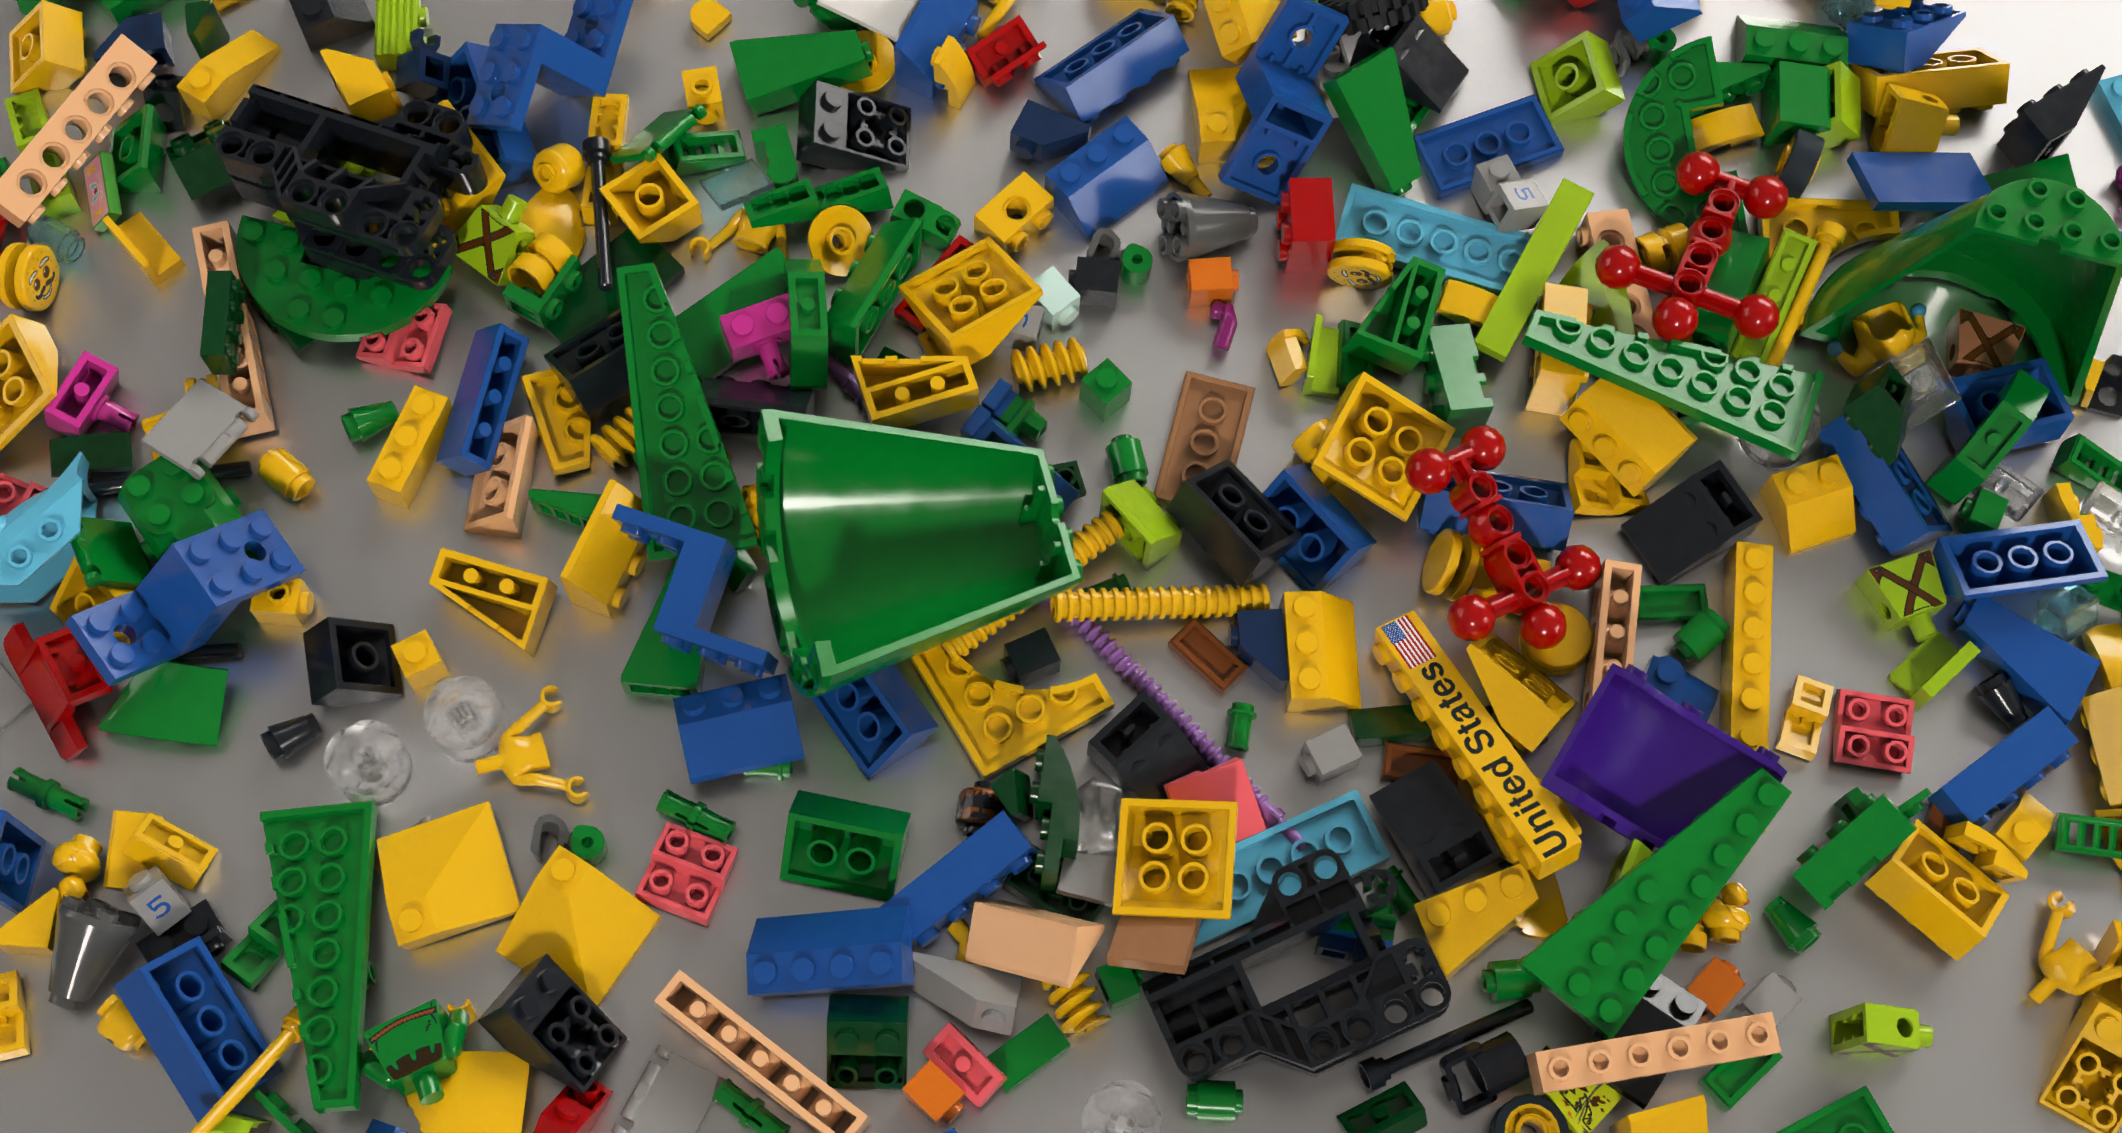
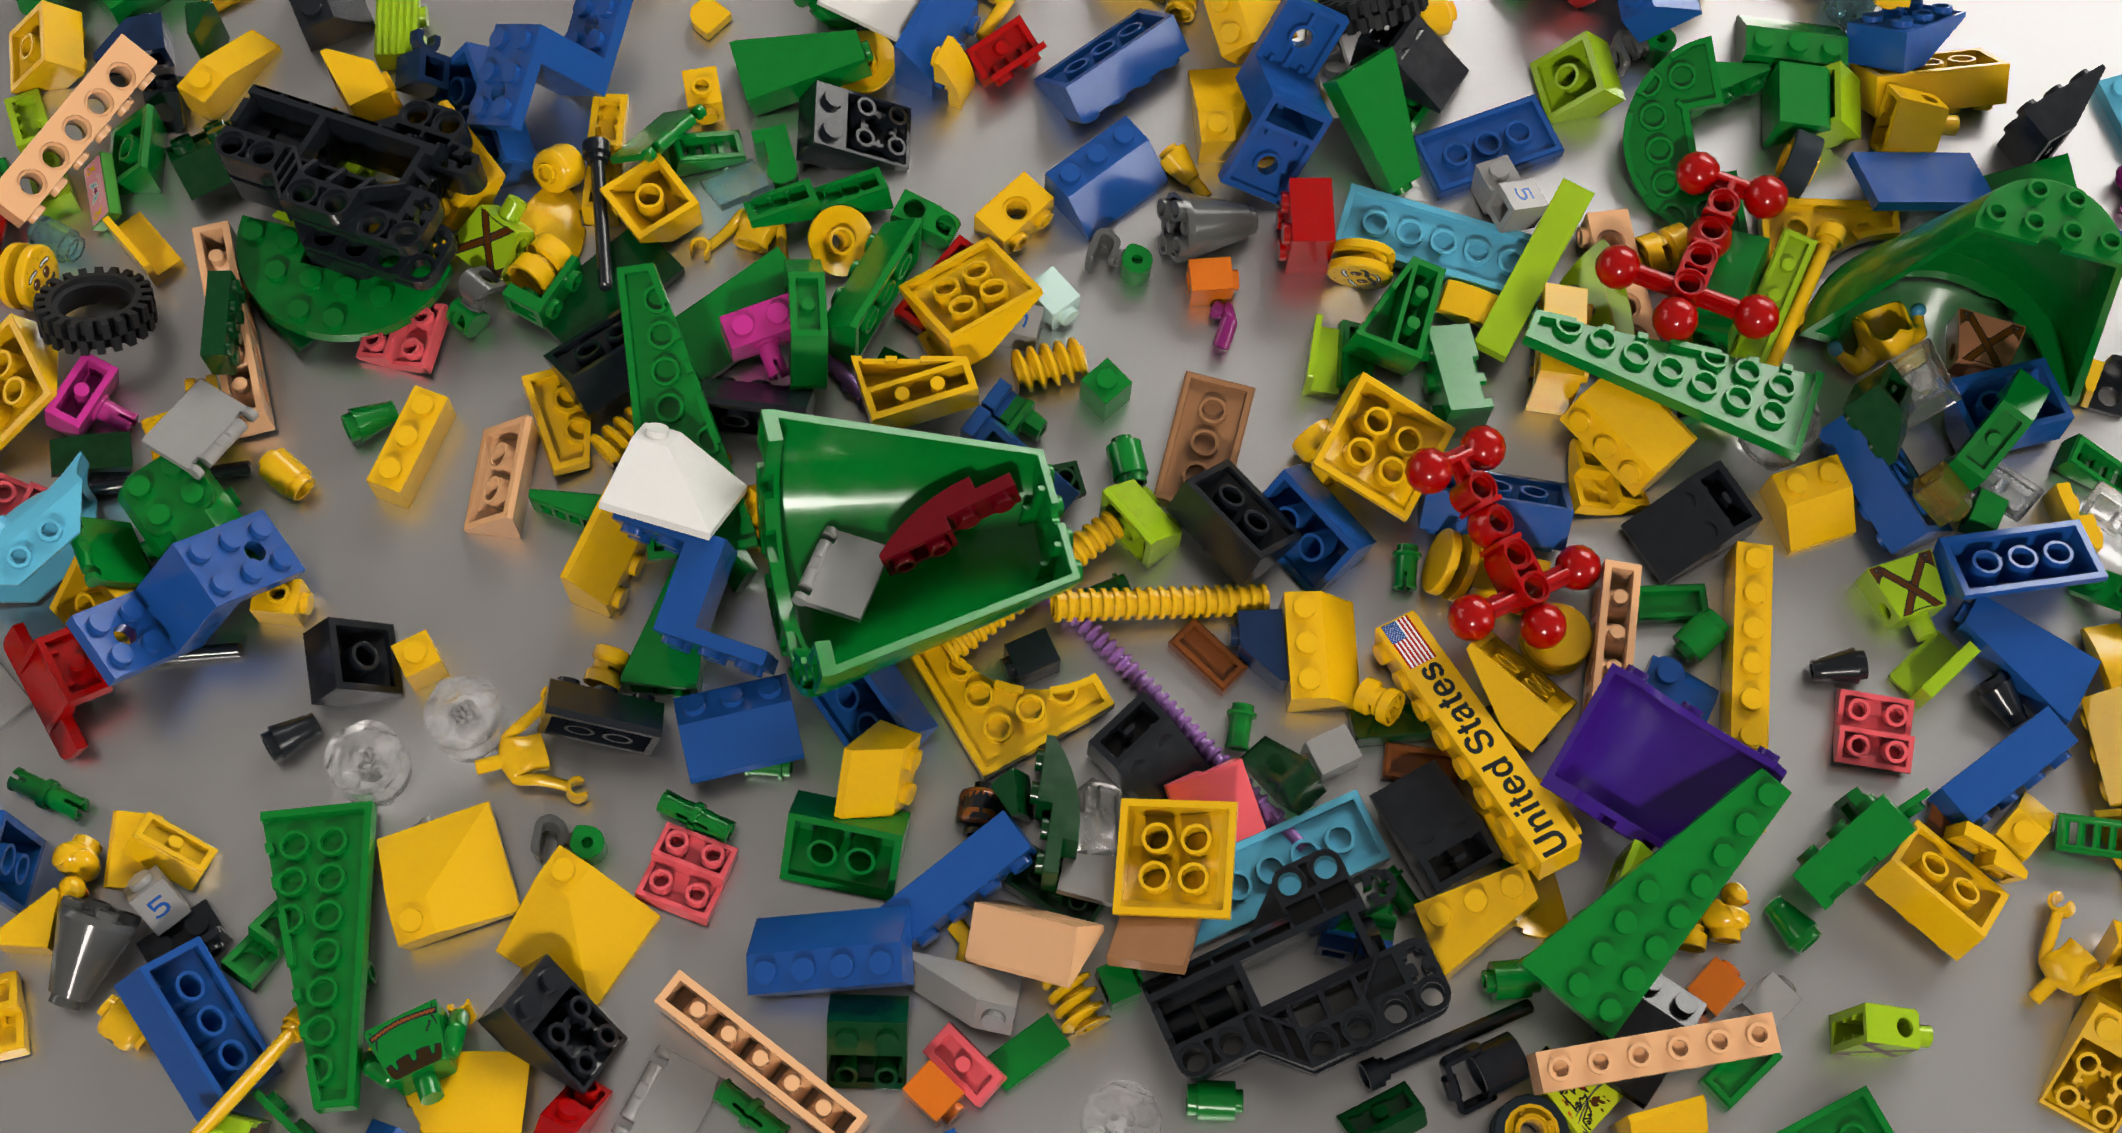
(99, 332): none -> black tyre
(171, 704): green slope -> none
(467, 311): none -> leg
(482, 400): blue brick -> none
(498, 595): yellow wedge -> none
(601, 716): none -> black slope
(606, 667): none -> yellow wheel
(672, 484): none -> white slope
(841, 575): none -> light grey piece
(878, 772): none -> yellow slope
(932, 526): none -> dark red slope
(1046, 134): dark blue slope -> none
(1095, 281): black brick -> none
(1284, 775): none -> clear green slope
(1287, 355): yellow tile -> none
(1379, 701): none -> yellow wheel
(1406, 566): none -> green pin
(1726, 126): yellow slope -> none
(1803, 717): yellow slope -> none
(1840, 667): none -> black cone
(1942, 494): none -> clear yellow brick
(2067, 612): clear light blue brick -> none

